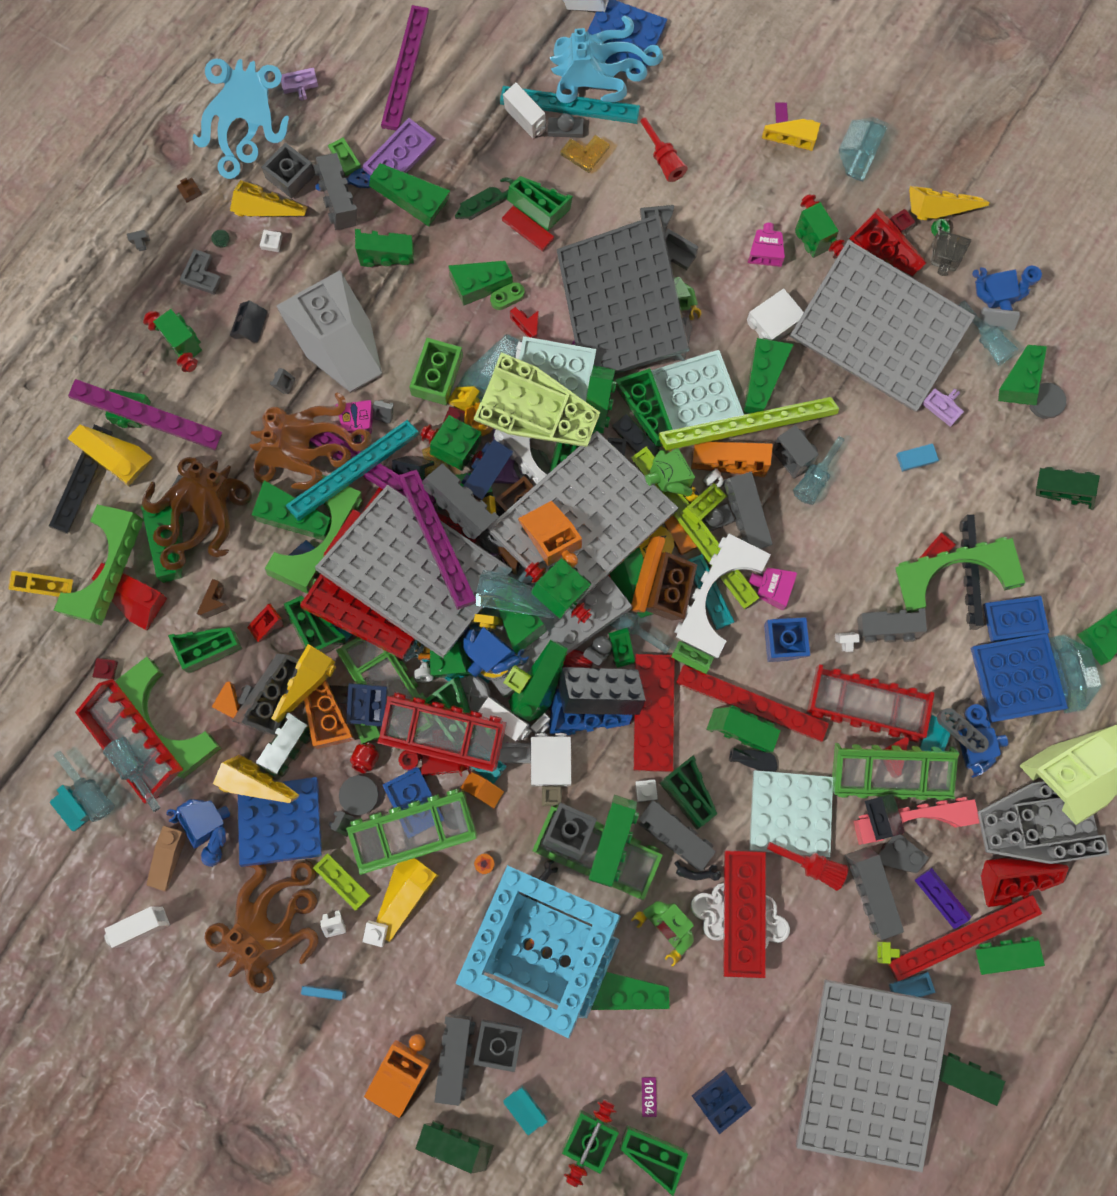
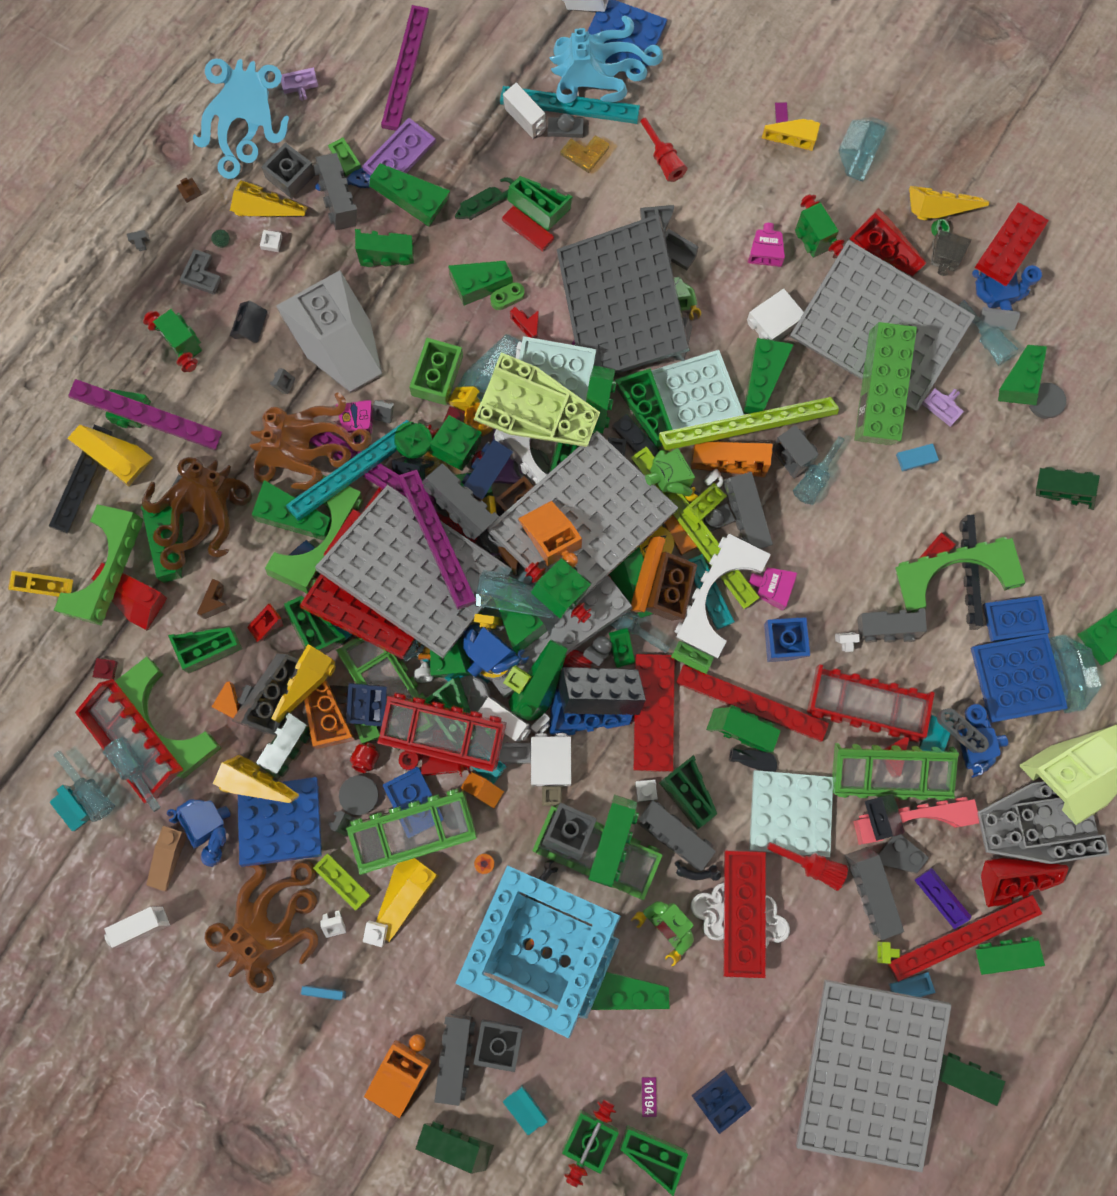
(412, 440): none -> green tile
(885, 383): none -> bright green brick
(903, 220): dark red plate -> none
(1011, 244): none -> red plate

